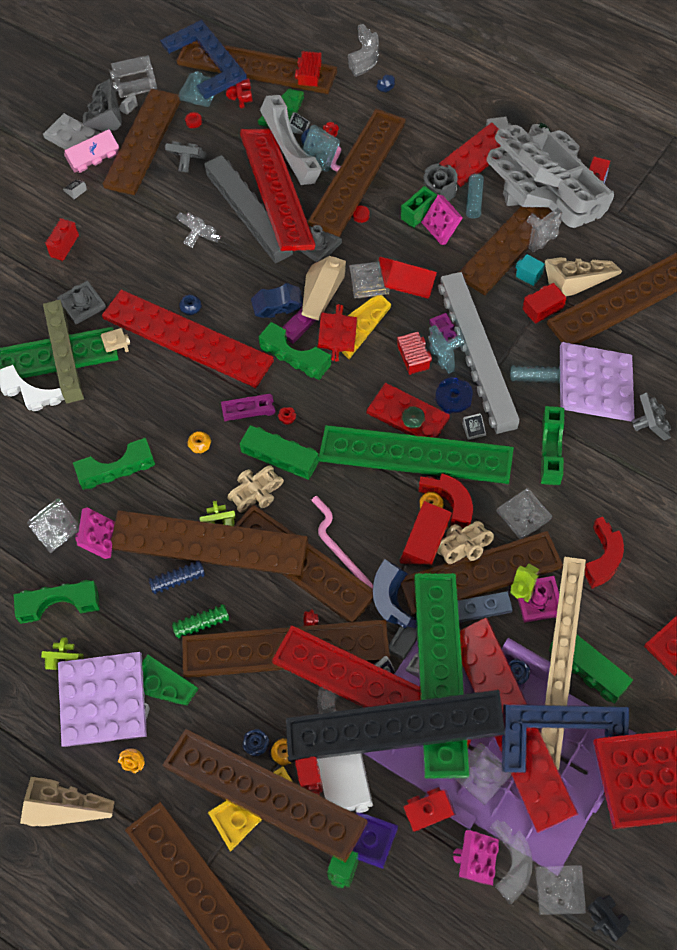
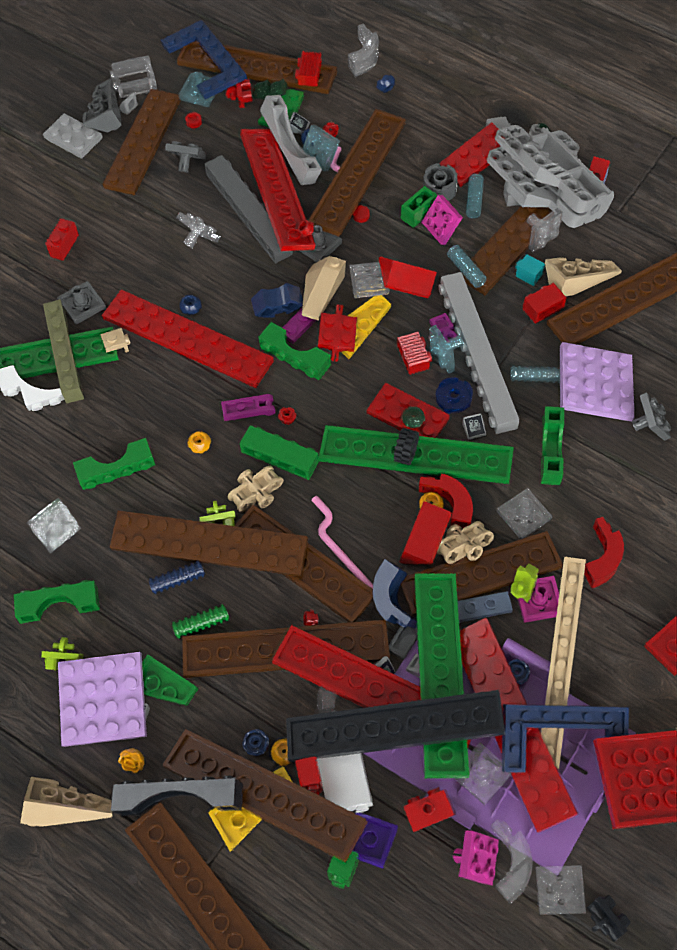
(75, 188): light grey slope -> none
(91, 151): bright pink brick -> none
(92, 534): dark pink plate -> none
(134, 798): none -> arch
(265, 89): none -> clear green slope
(306, 228): none -> red plate
(406, 446): none -> black tyre
(466, 266): none -> clear light blue piece
(598, 671): green brick -> none

